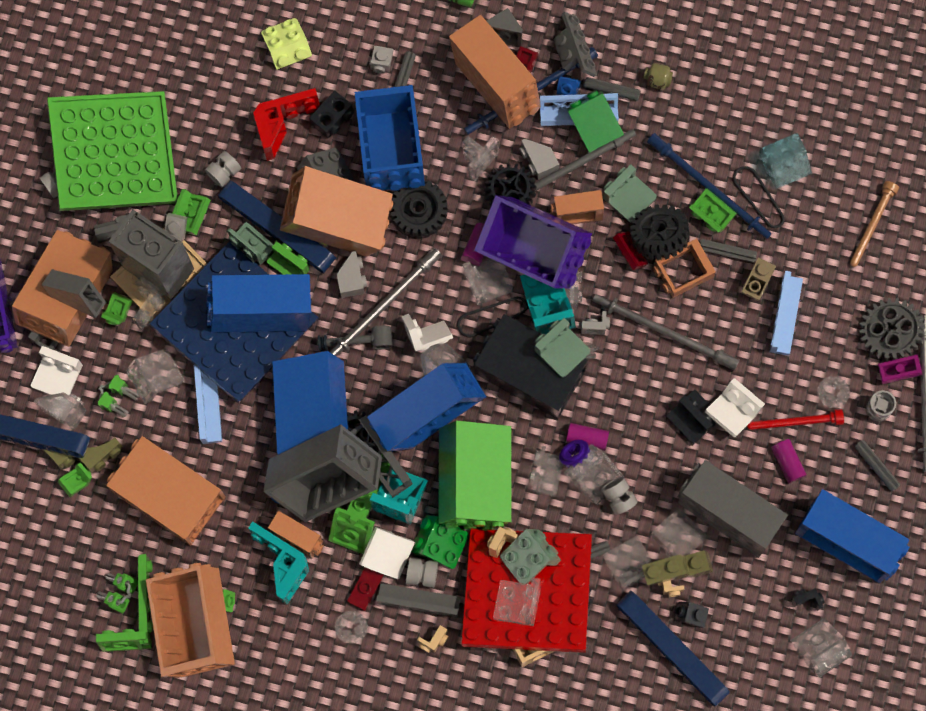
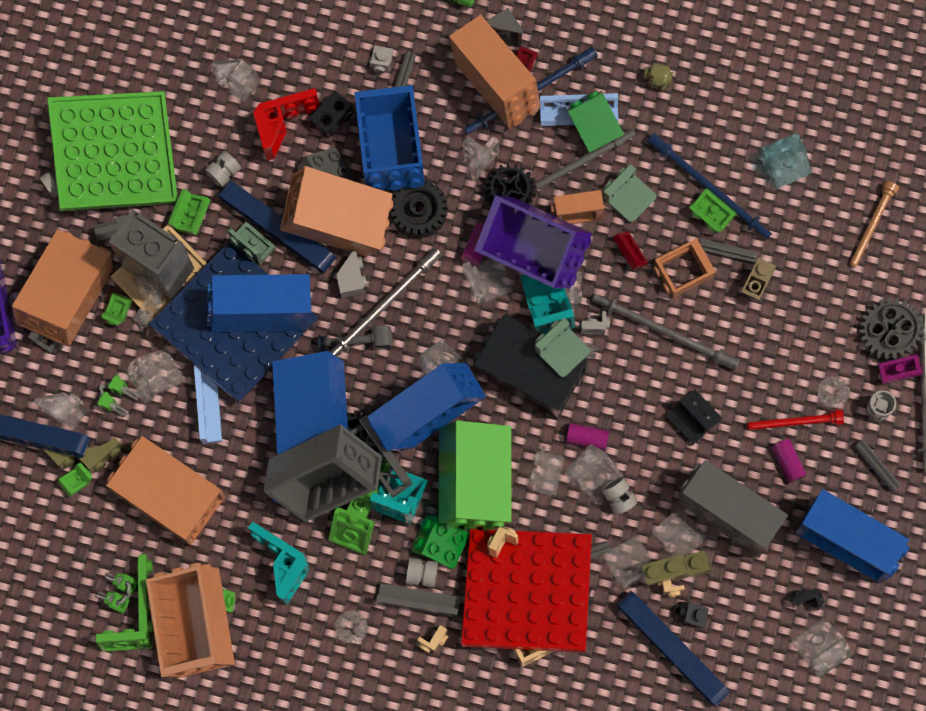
(56, 372): white bracket -> none
(74, 291): dark grey slope -> none
(176, 226): light grey bracket -> none
(236, 76): none -> clear slope
(286, 43): yellowish green bracket -> none
(286, 262): bright green bracket -> none
(296, 535): nougat window -> none
(365, 588): dark red plate -> none
(387, 553): white slope -> none
(425, 337): white bracket -> none
(487, 307): black piece -> none
(517, 602): clear bracket -> none
(529, 555): sand green bracket -> none
(540, 157): light grey slope -> none
(567, 86): blue bracket -> none
(571, 448): dark purple gear -> none
(573, 47): dark grey bracket -> none
(609, 88): dark grey axle -> none
(660, 232): black wheel -> none
(735, 408): white bracket -> none
(749, 200): black piece -> none
(786, 314): light blue fence -> none

